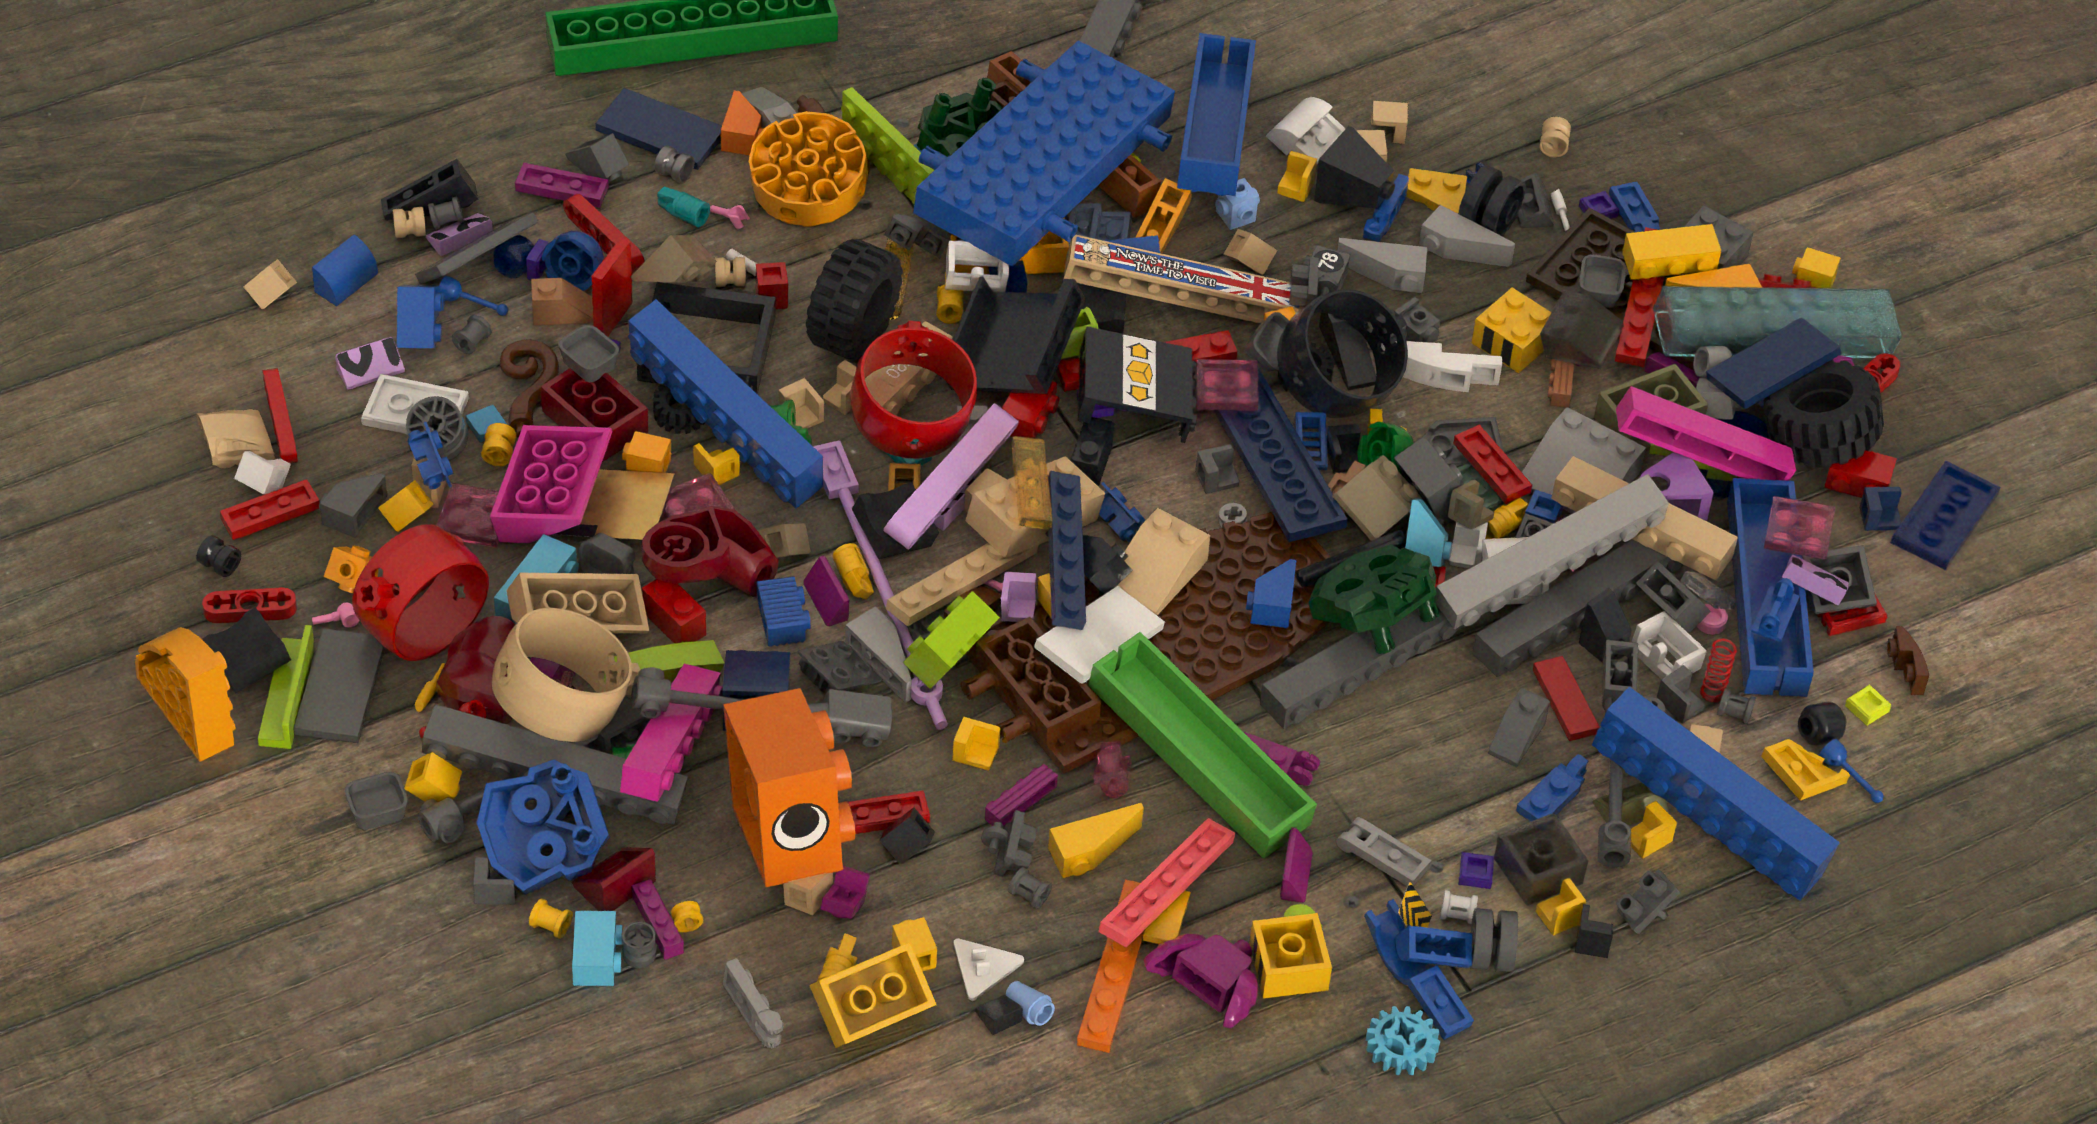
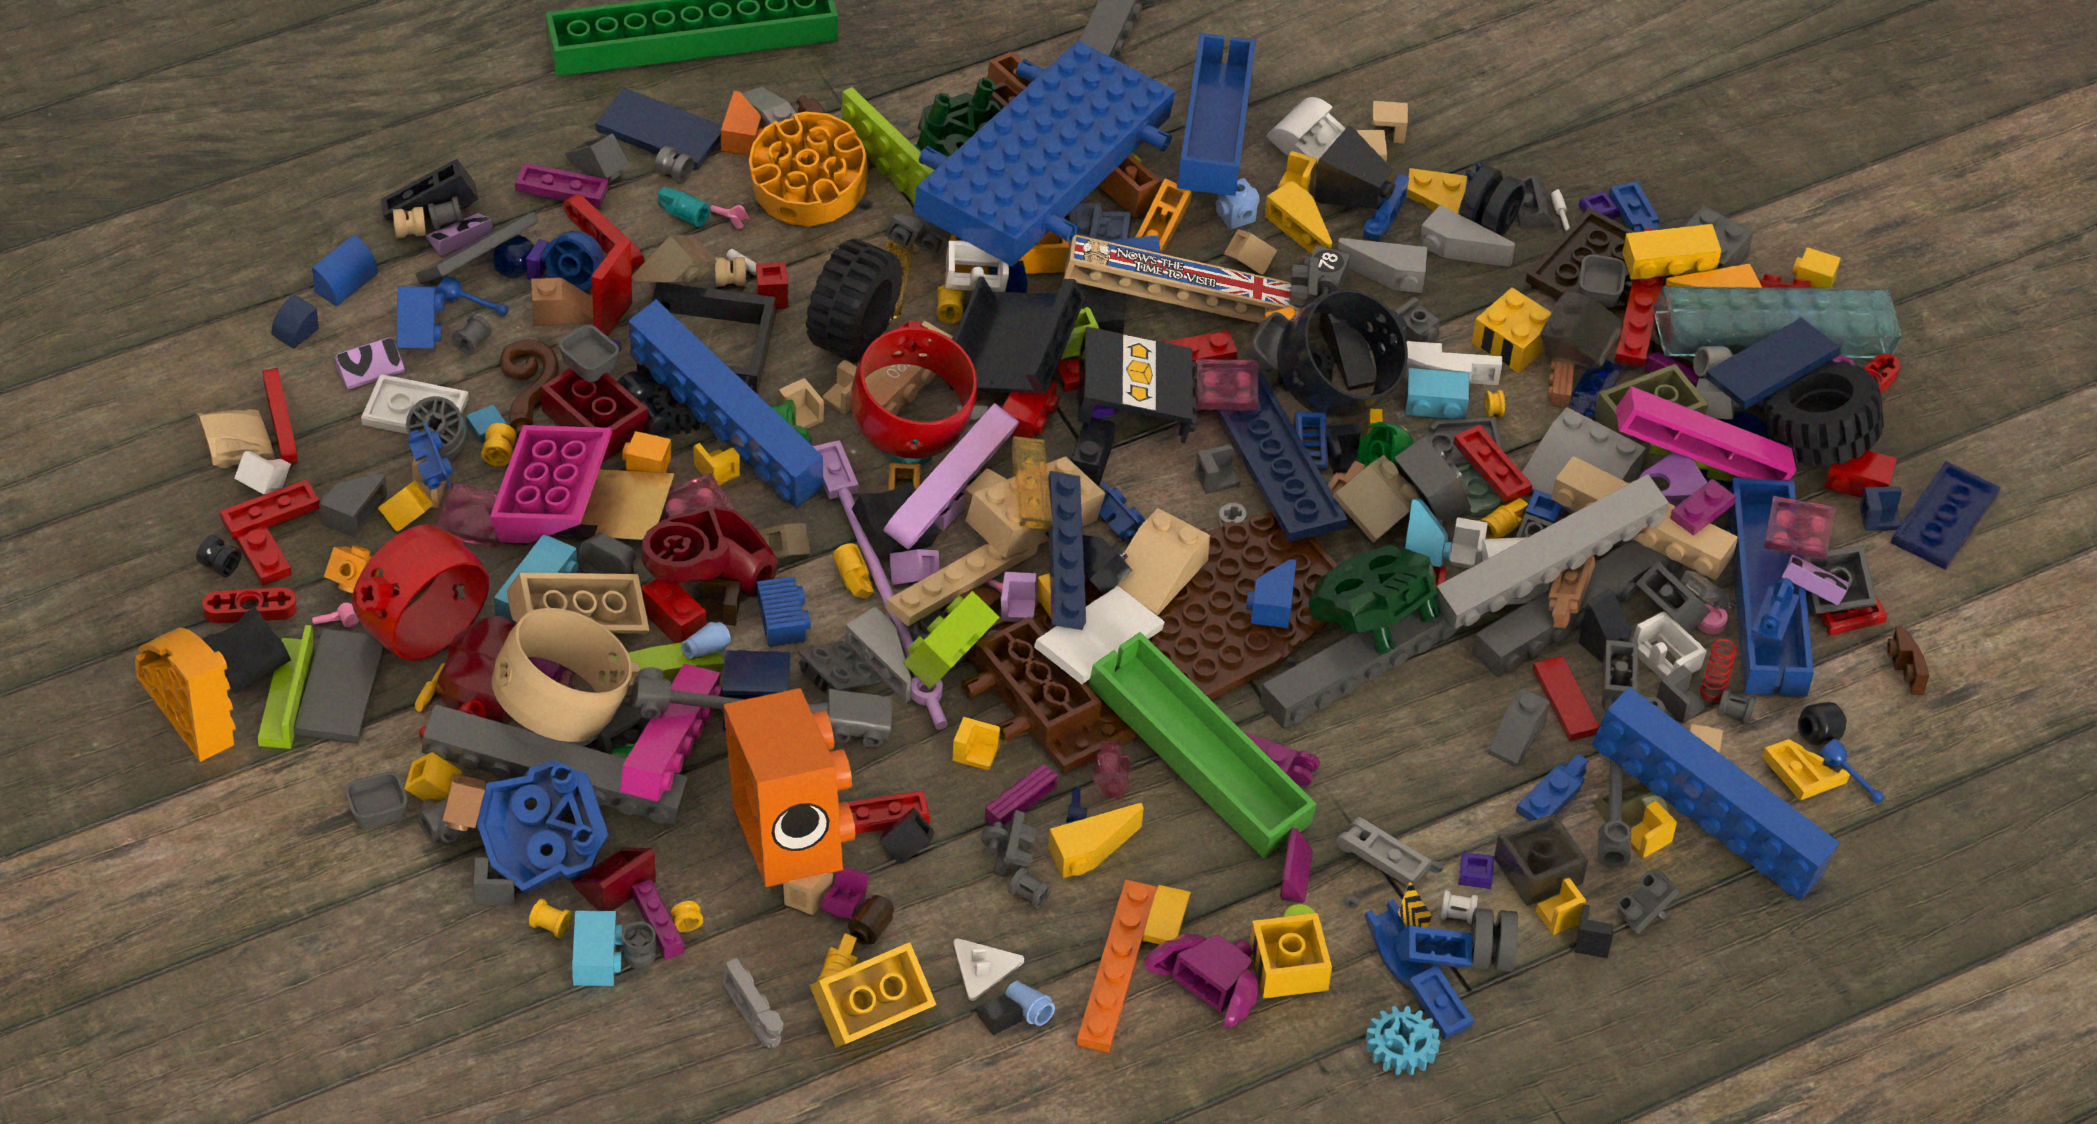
(263, 555): none -> red plate
(270, 284): tan panel -> none
(295, 321): none -> dark blue brick
(463, 802): none -> medium nougat slope
(658, 424): none -> black piece
(706, 641): none -> light blue cone
(721, 600): none -> dark brown panel
(827, 593): magenta slope -> none
(871, 919): none -> dark brown brick
(913, 565): none -> lavender panel
(920, 937): yellow brick -> none
(1076, 812): none -> clear blue hand
(1166, 882): coral plate -> none
(1297, 215): none -> yellow slope
(1310, 574): black axle -> none
(1436, 393): none -> medium azure brick
(1468, 507): dark tan panel -> none
(1494, 403): none -> yellow bush
(1555, 137): tan wheel -> none
(1569, 591): none -> medium nougat hinge
(1593, 381): none -> clear blue hinge
(1702, 507): none -> magenta plate
(1868, 705): neon yellow tile -> none

